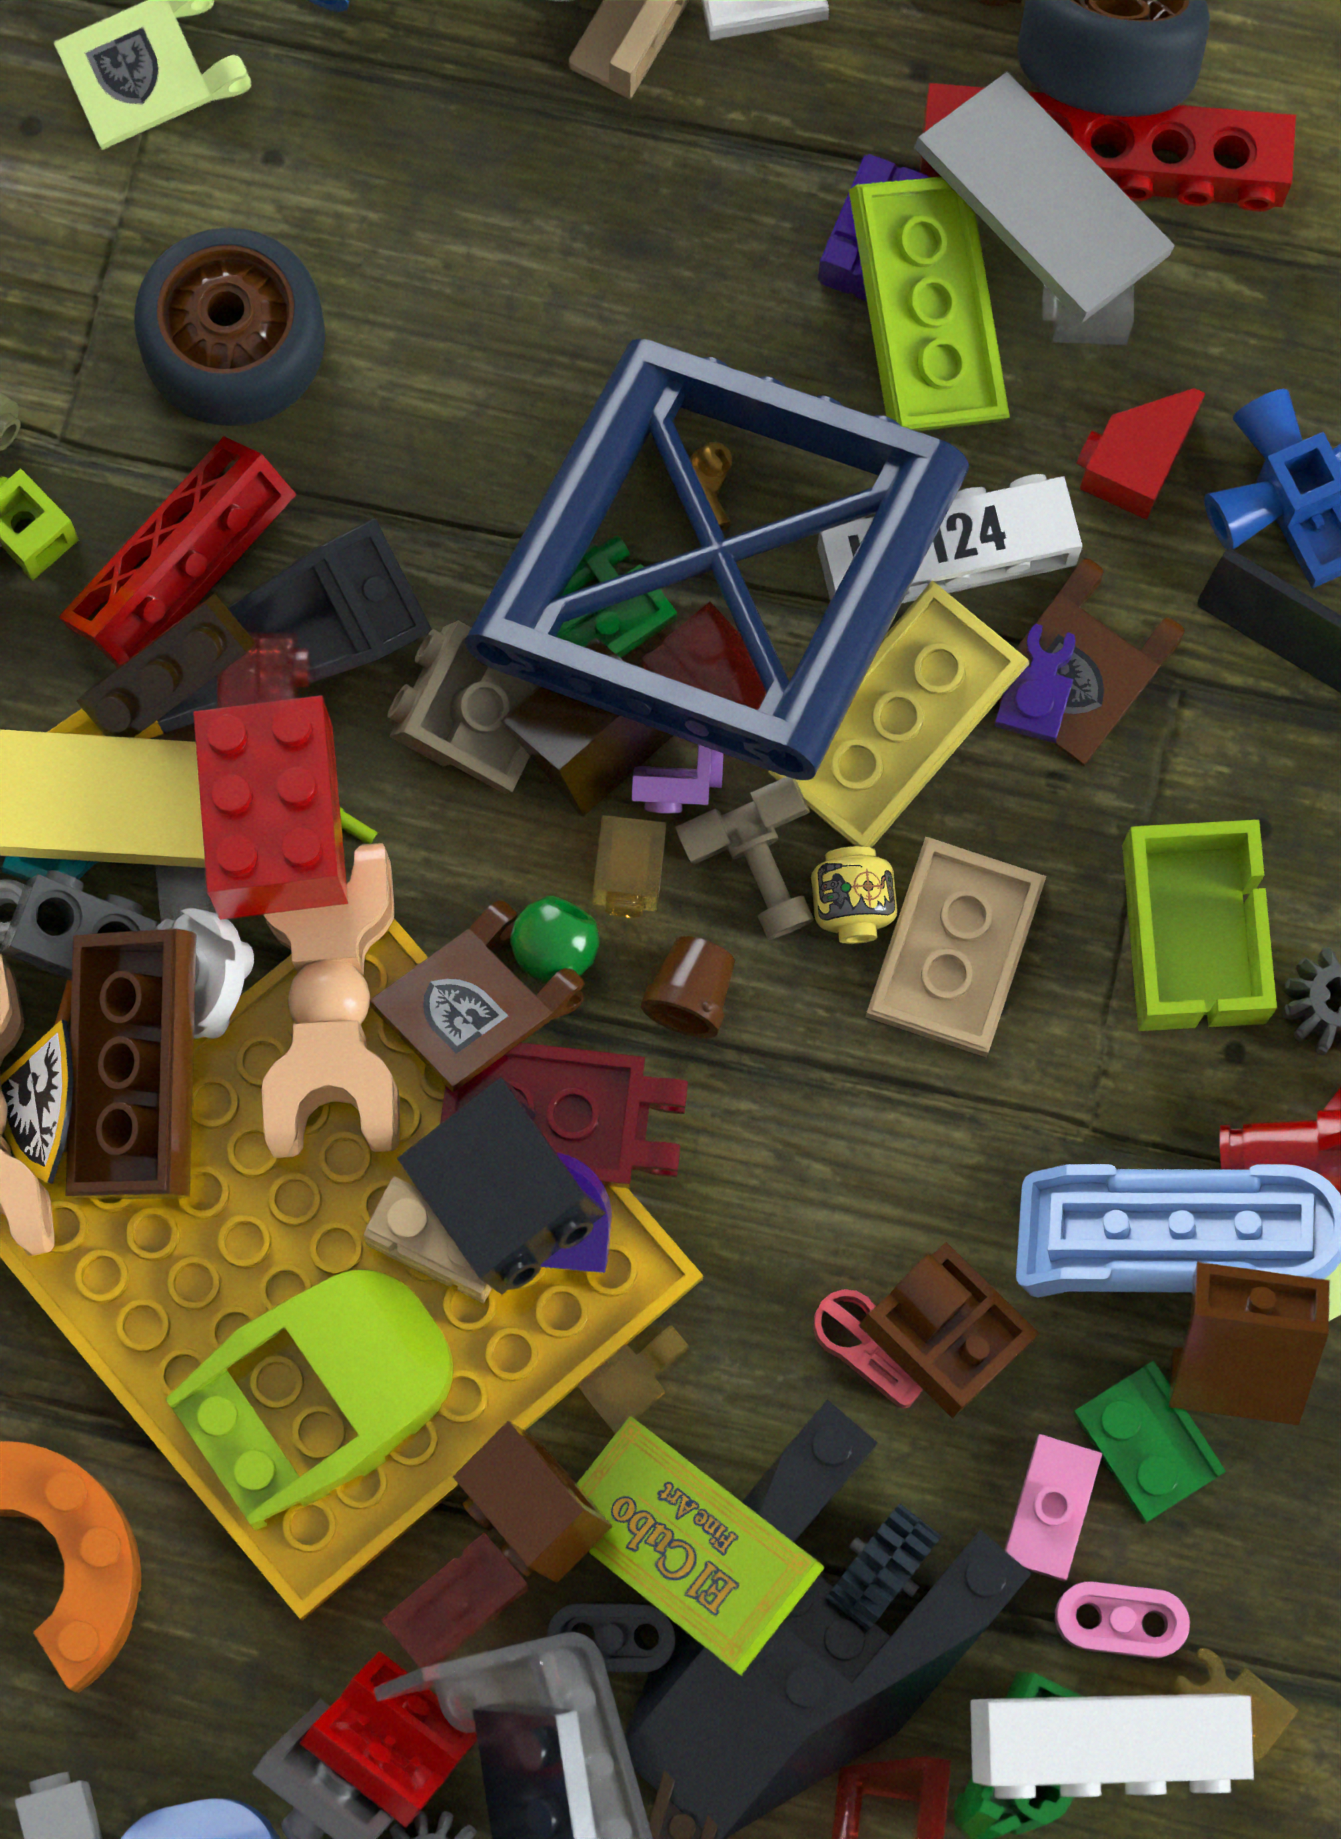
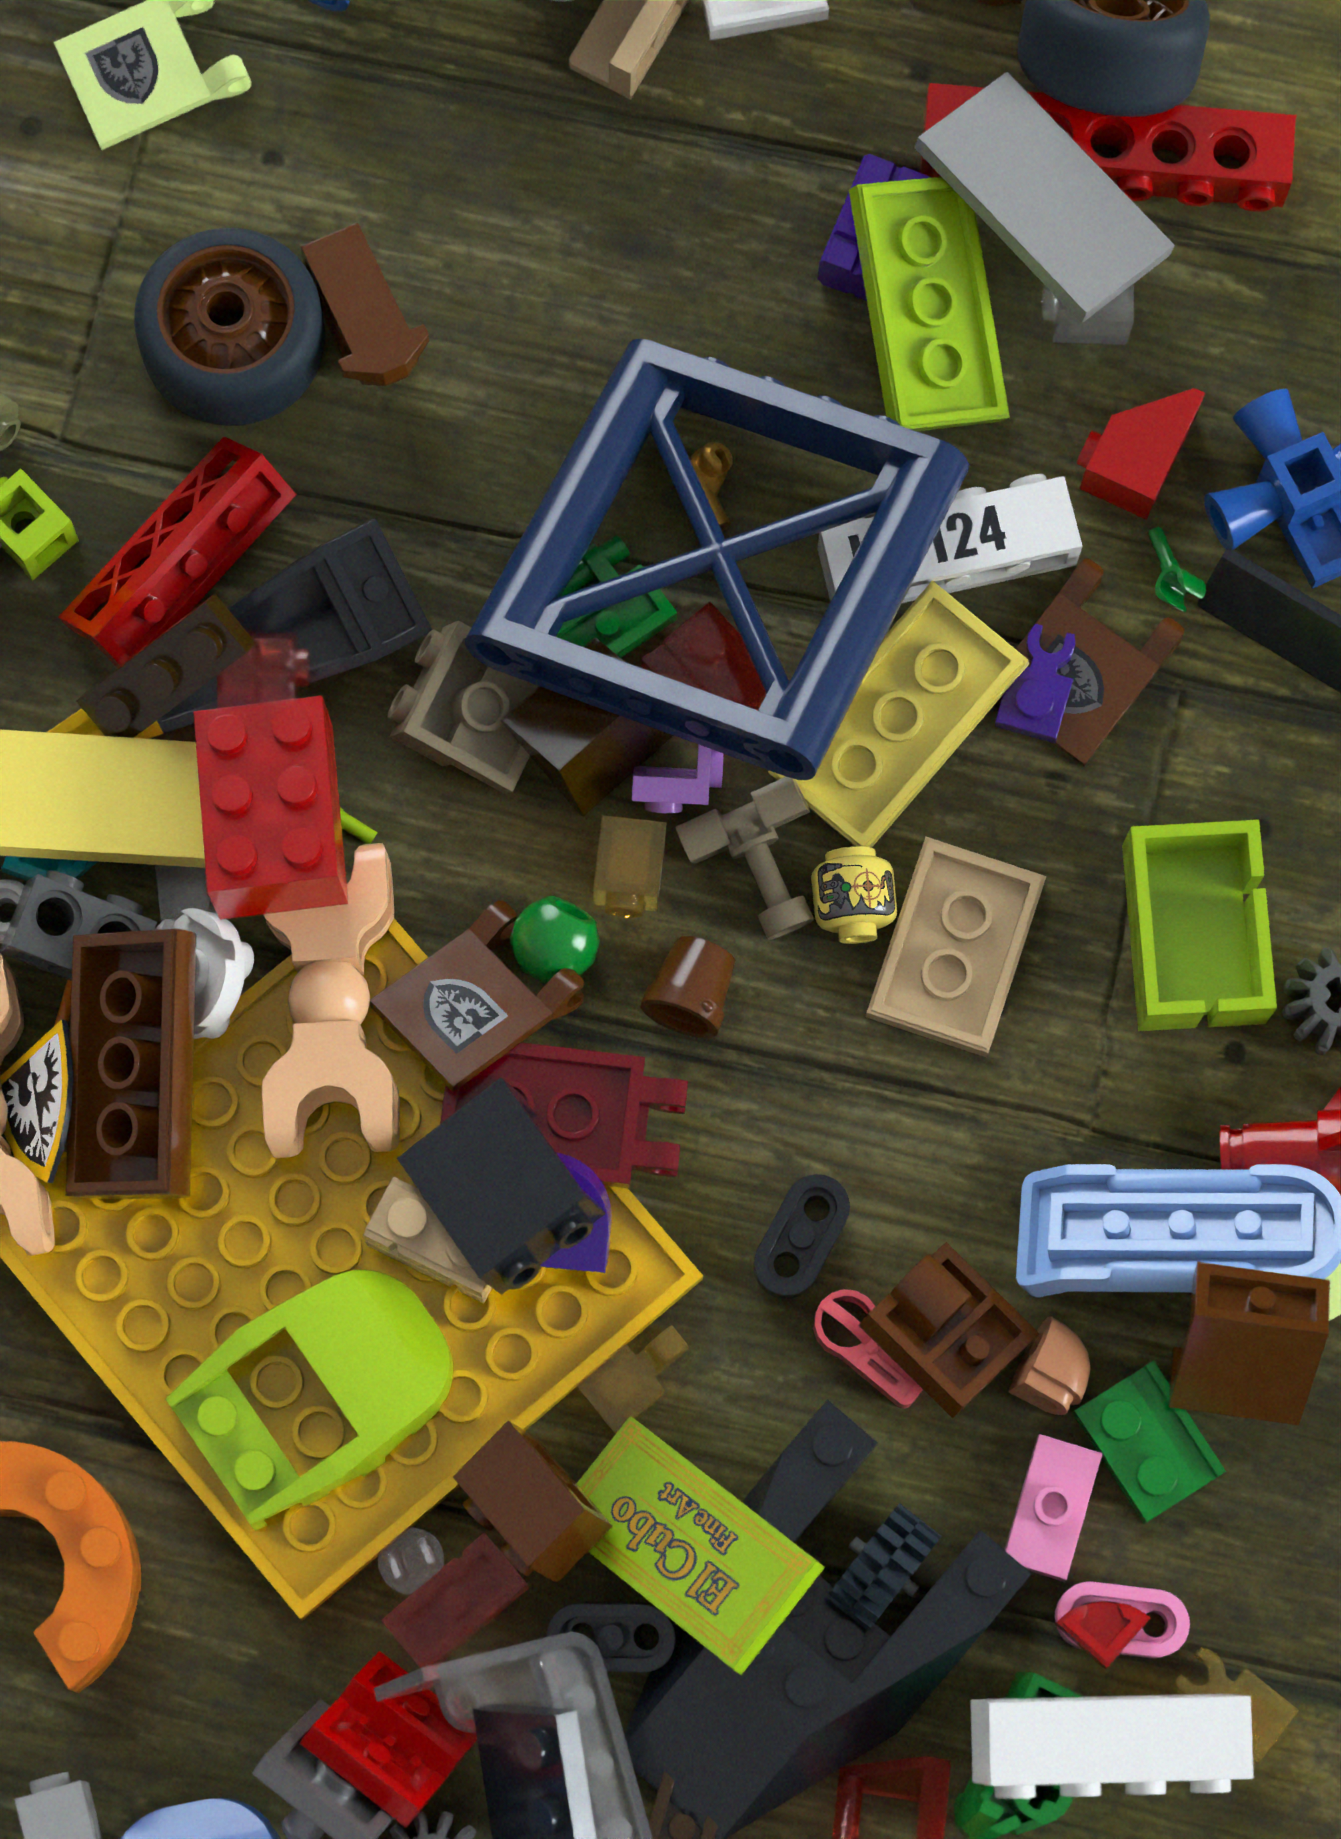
(362, 310): none -> reddish brown piece
(411, 1560): none -> clear plate
(800, 1237): none -> black plate
(1053, 1369): none -> nougat piece
(1102, 1628): none -> red tile
(1173, 580): none -> green hand

